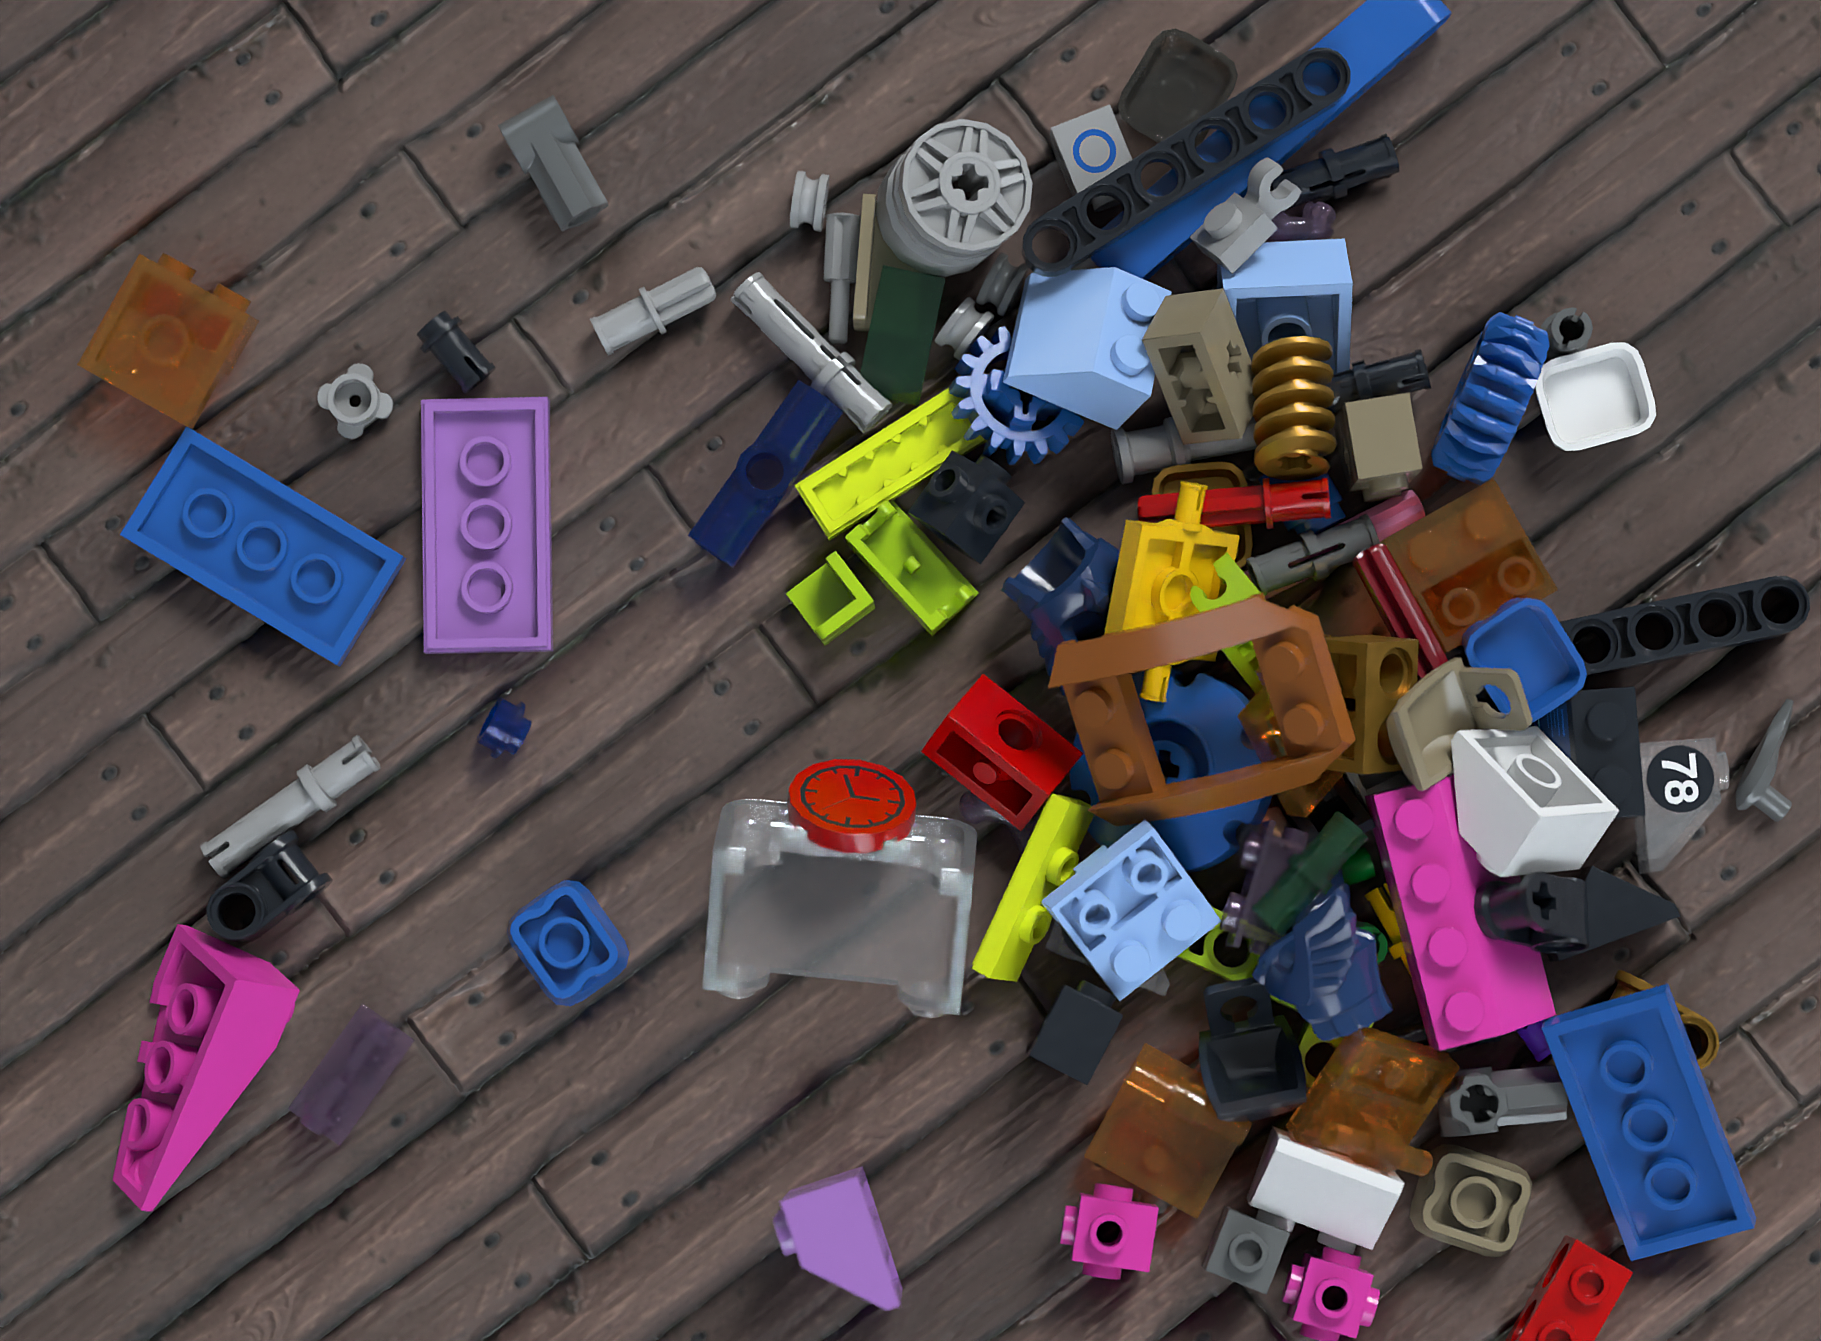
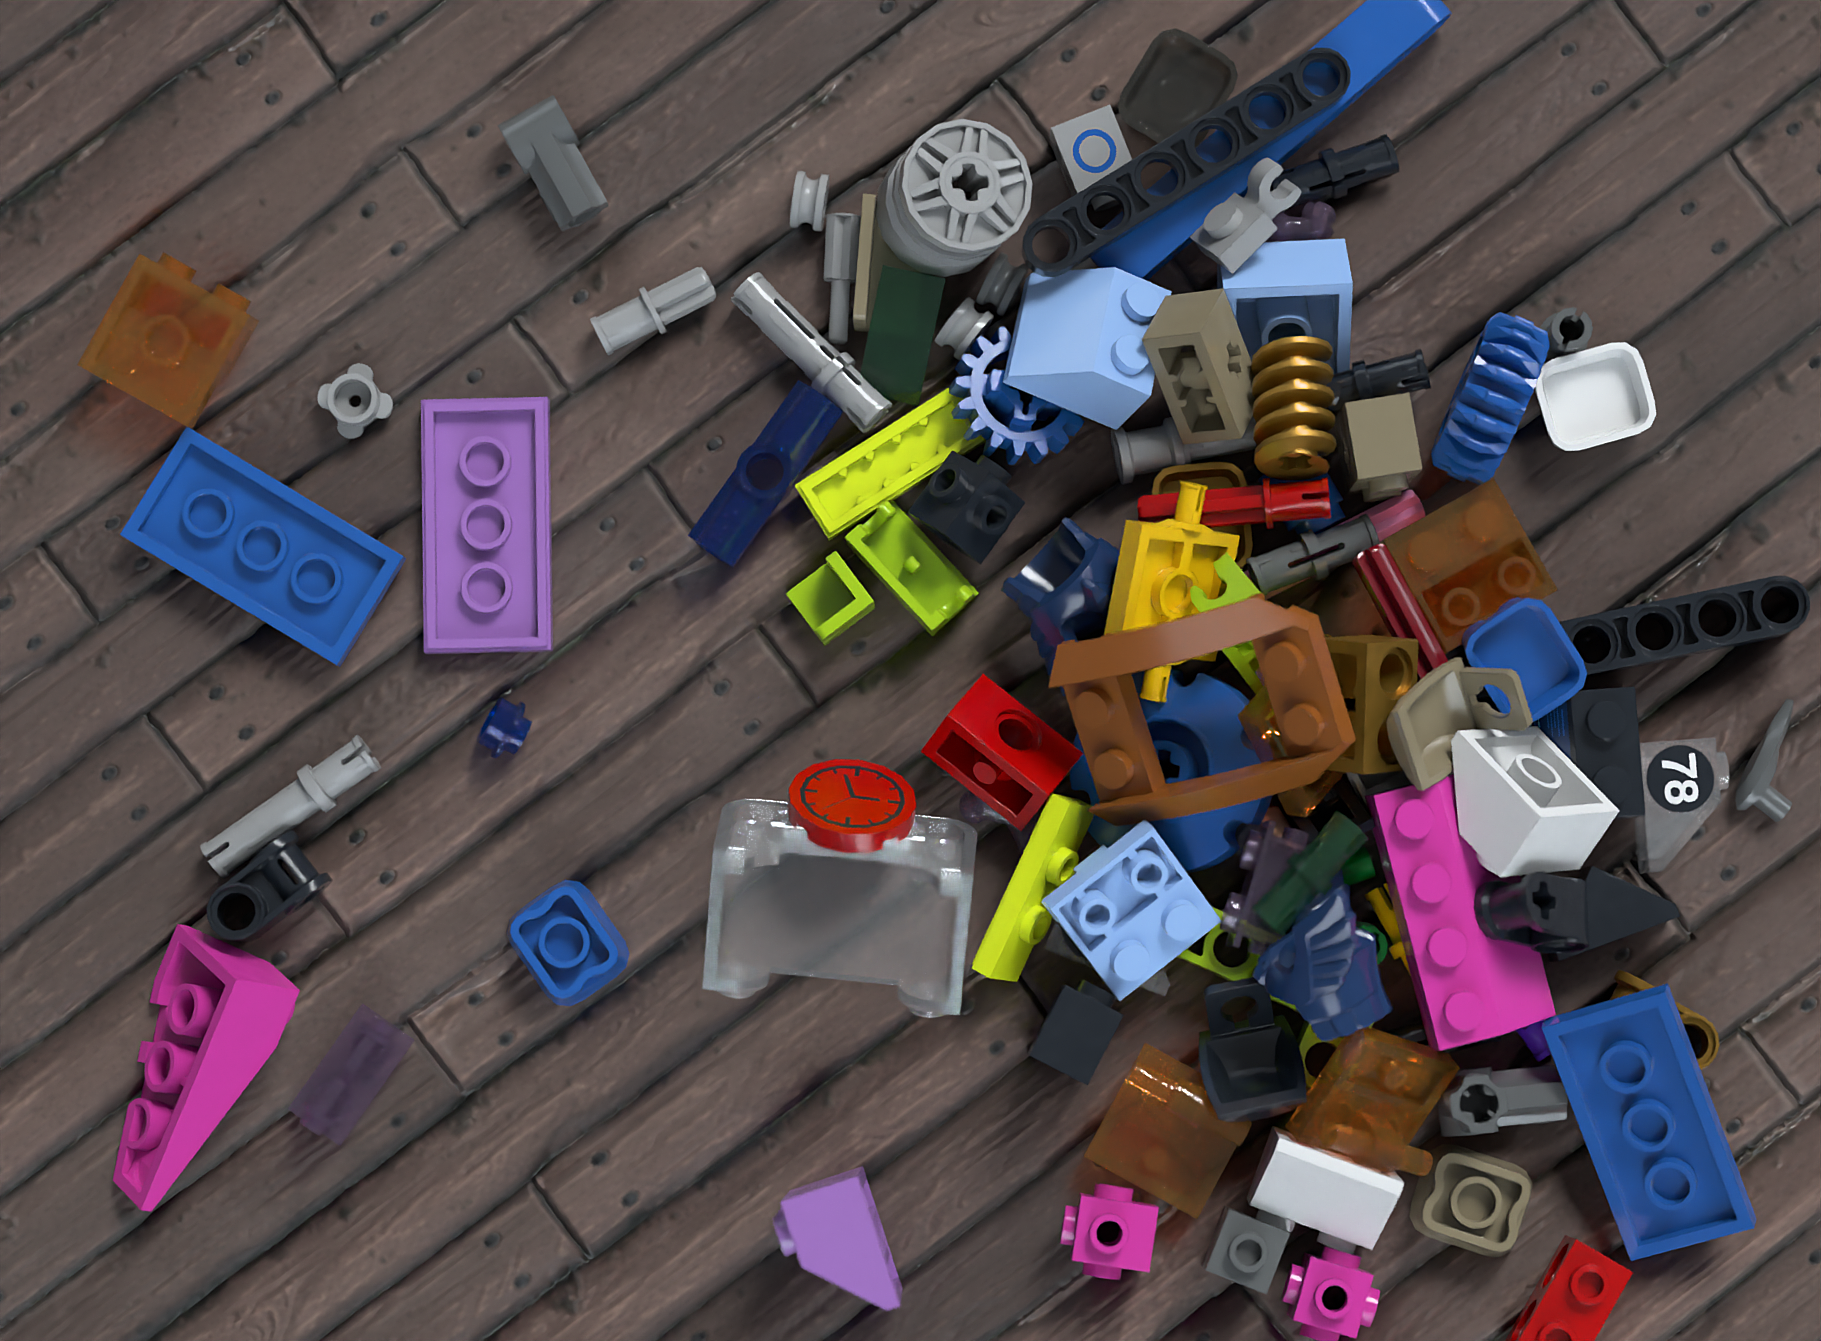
(455, 351): black pin -> none

